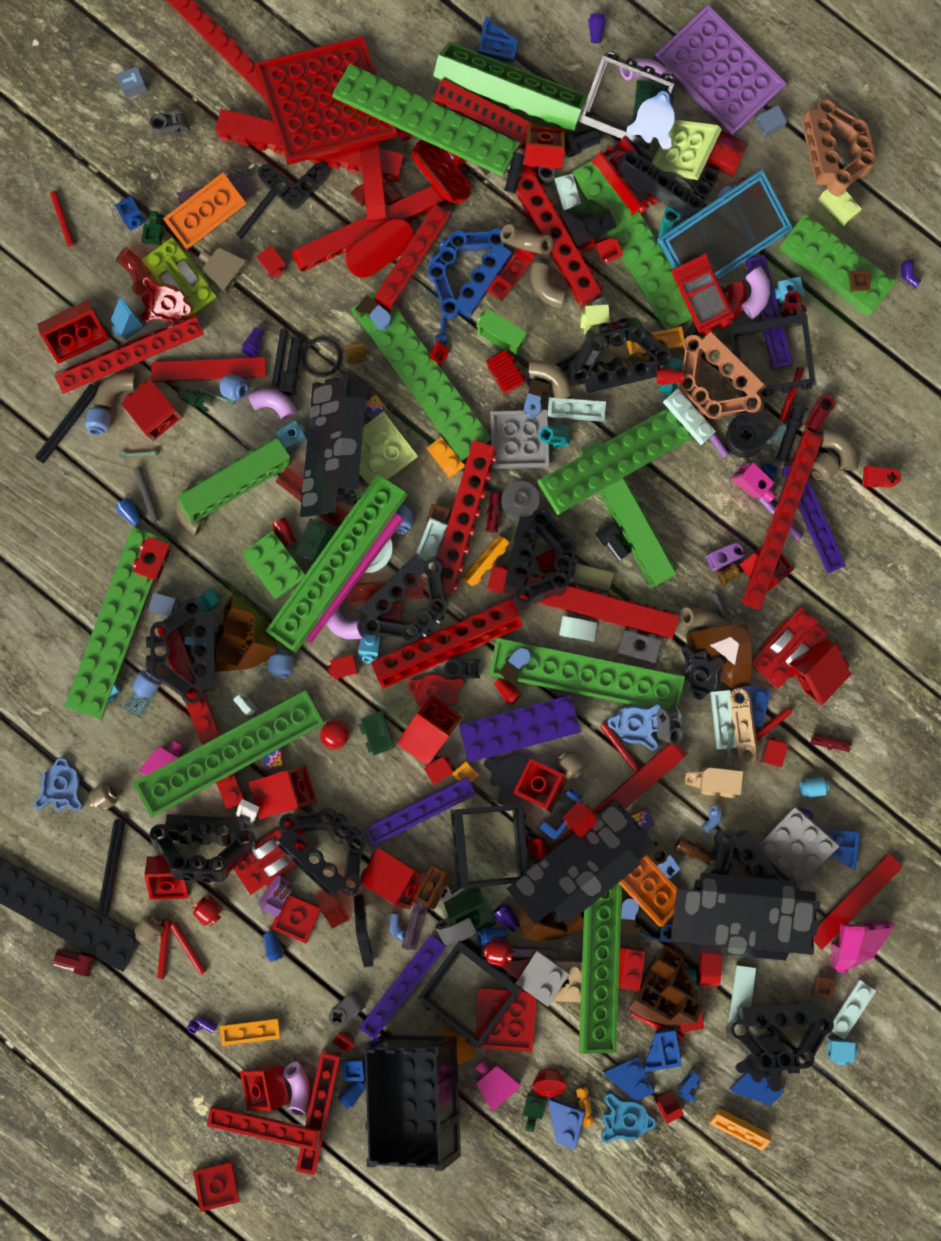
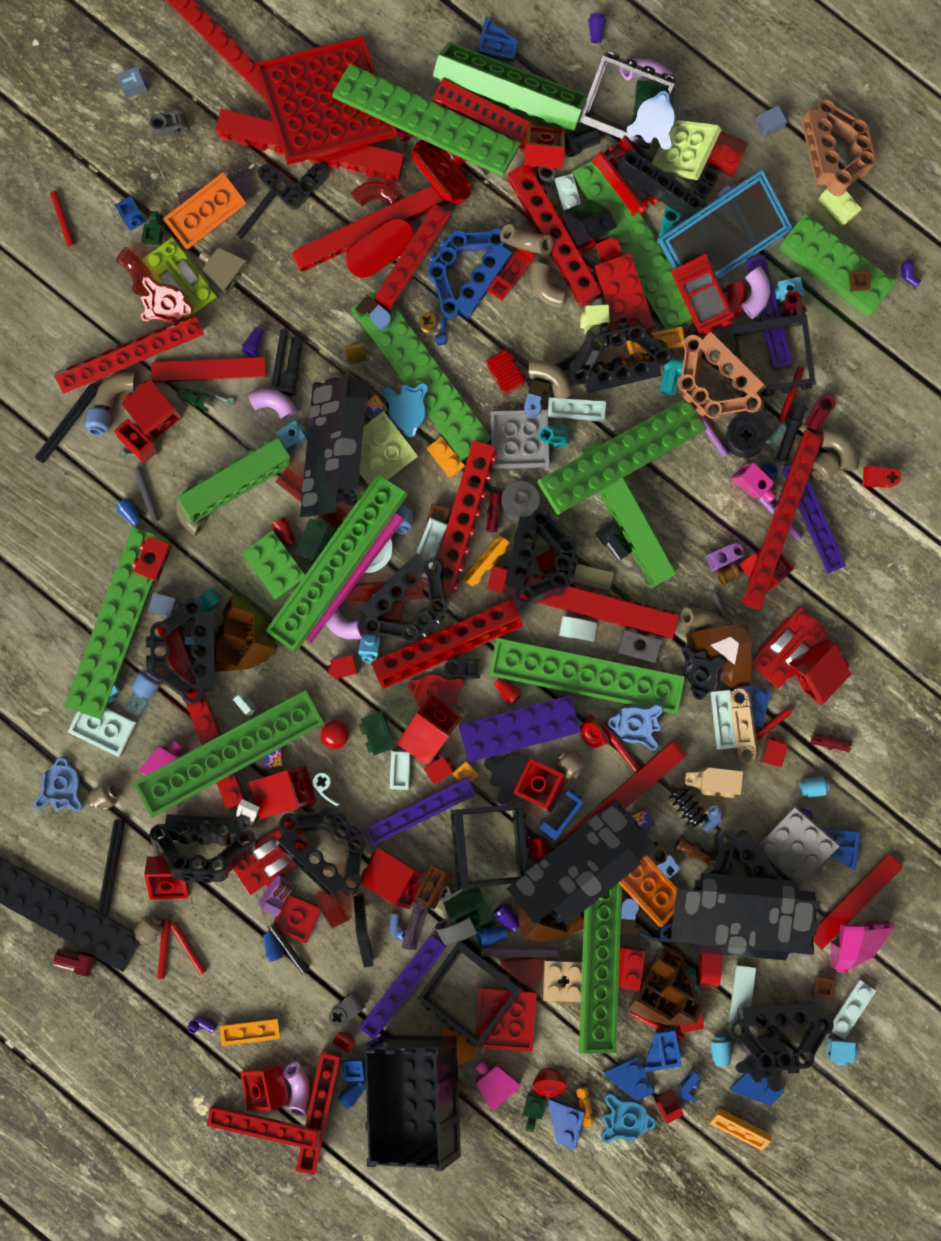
(72, 331): red slope -> none
(108, 734): none -> light aqua tile
(125, 320): dark azure slope -> none
(135, 440): none -> red brick
(207, 911): red head -> none
(216, 1186): red plate -> none
(233, 387): medium blue head -> none
(271, 262): red brick -> none
(280, 664): medium blue head -> none
(288, 949): none -> black bar
(320, 788): none -> light aqua panel
(321, 374): black tyre -> none
(372, 182): red slope -> none
(400, 770): none -> light aqua tile
(407, 408): none -> dark azure tile
(426, 317): none -> pearl gold bush
(439, 353): red slope -> none
(498, 952): red head -> none
(501, 332): bright green window -> none
(514, 172): black pin -> none
(518, 659): leg -> none
(543, 978): light grey plate -> none
(580, 819): red brick -> none
(593, 733): none -> red piece
(624, 291): none -> red brick
(669, 376): red cone -> none
(669, 726): dark grey piece -> none
(689, 416): light aqua plate -> none
(689, 807): none -> black piece
(720, 70): medium lavender plate -> none
(721, 1050): none -> medium azure brick
(728, 762): sand green hinge -> none

